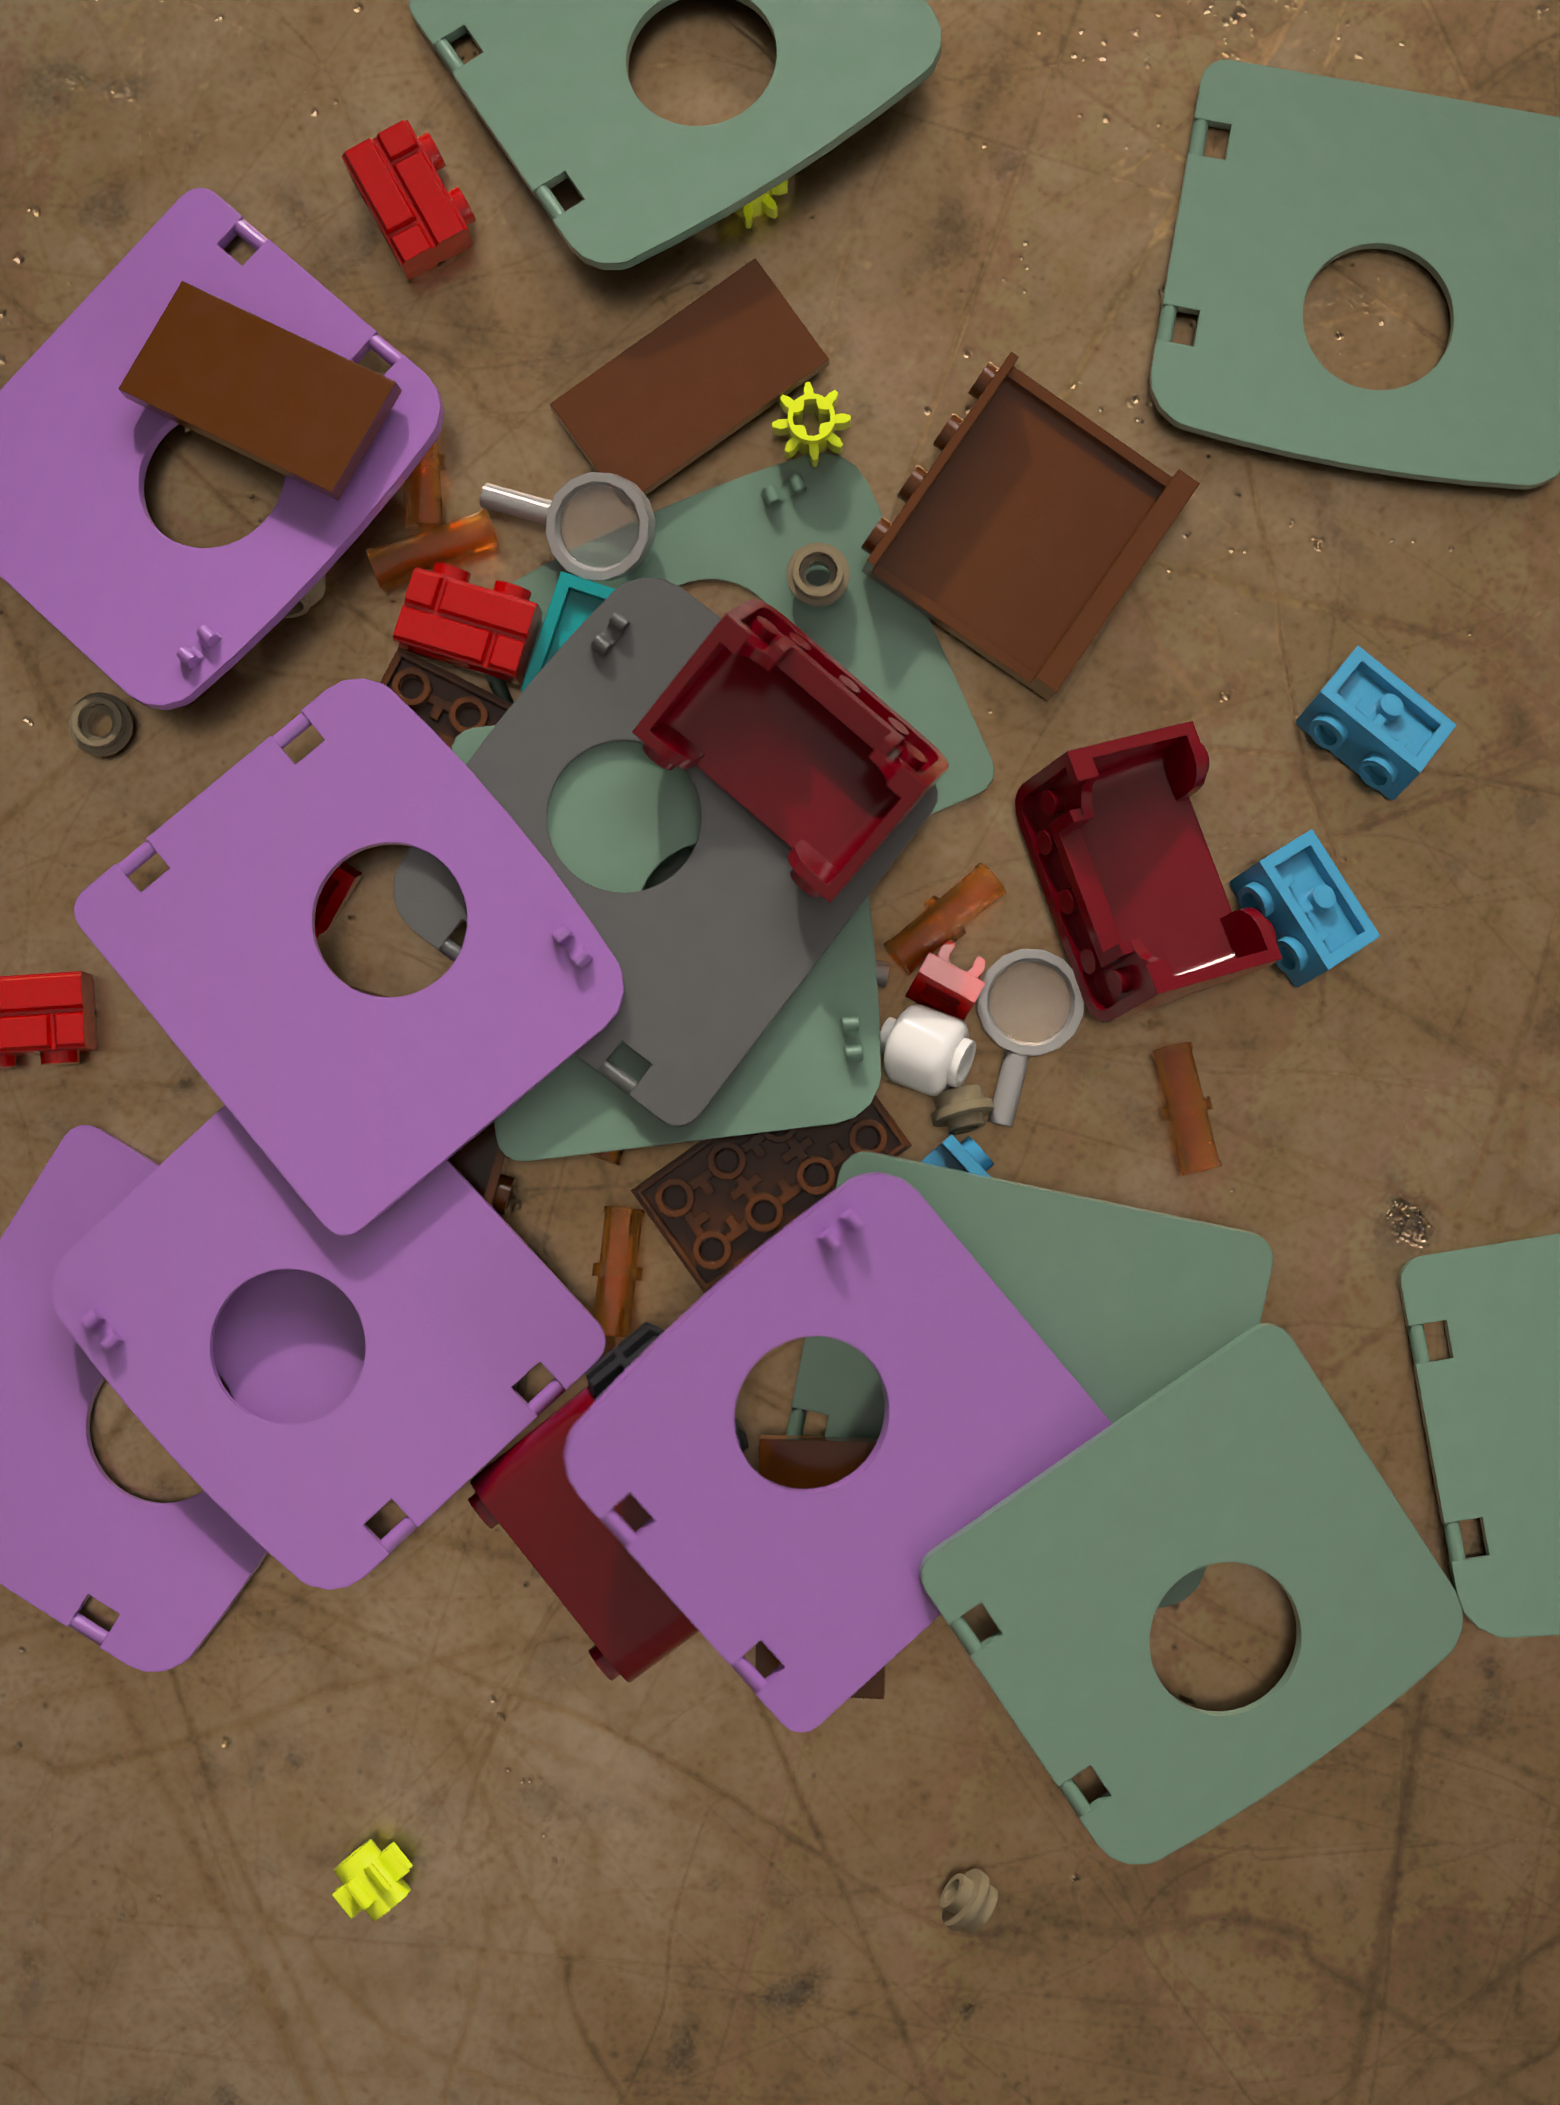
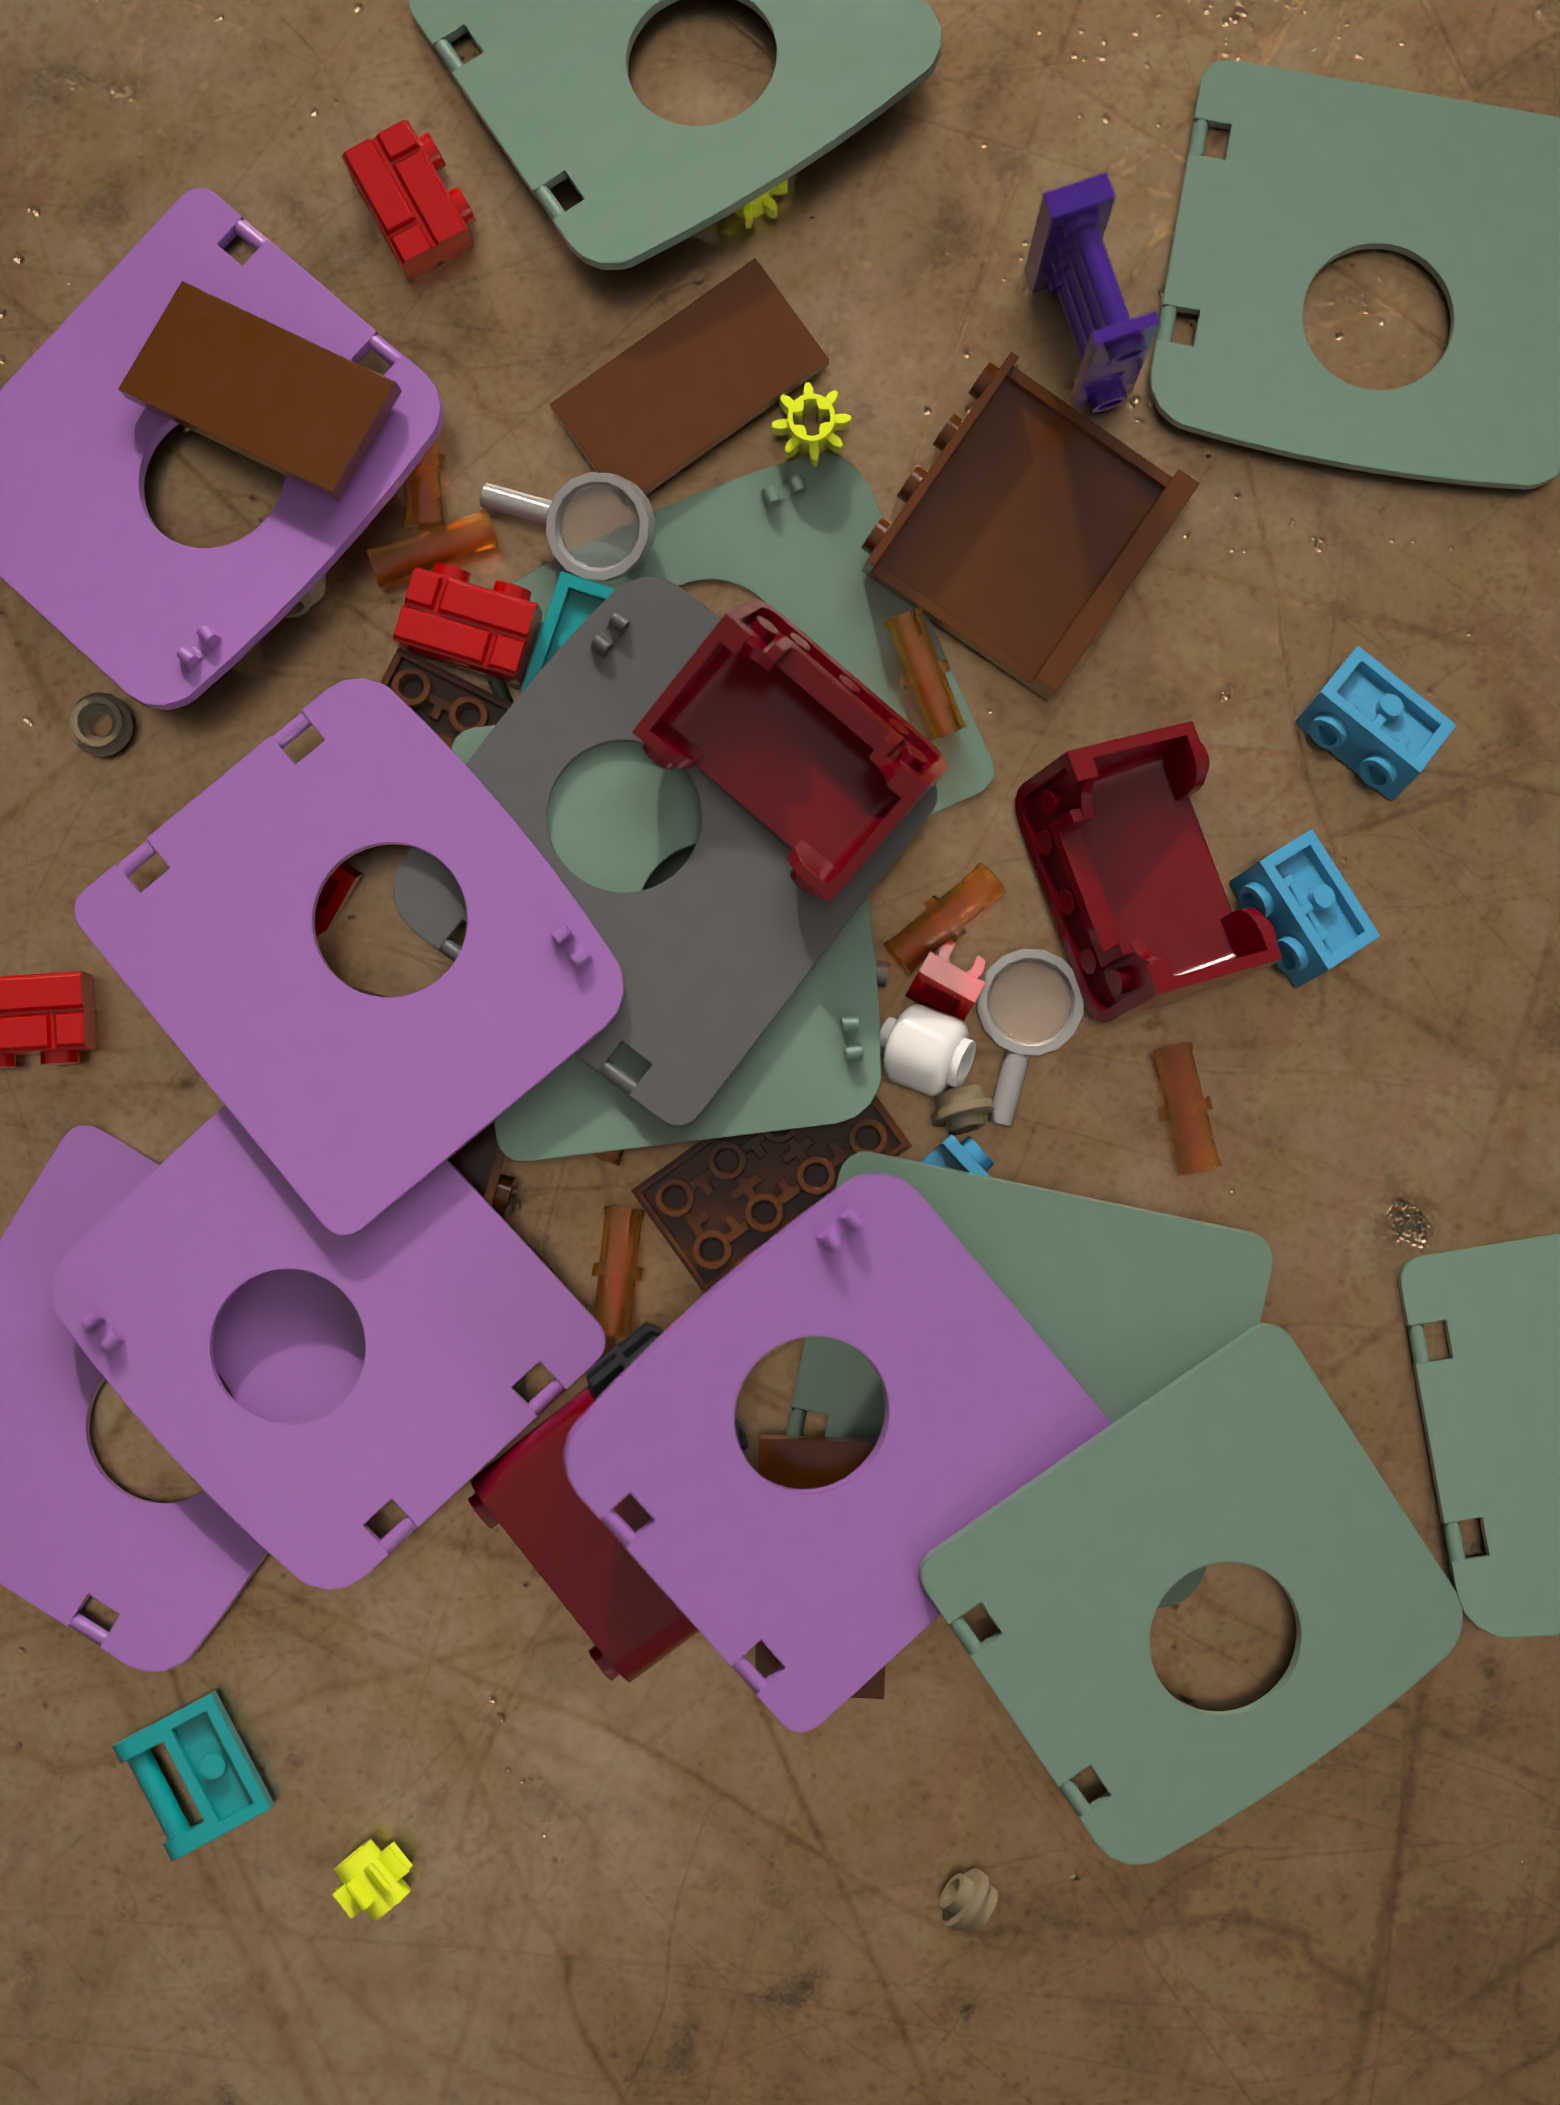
(211, 1766): none -> teal plate
(823, 555): dark tan plate -> none
(925, 674): none -> clear orange pin
(1074, 263): none -> dark purple fence

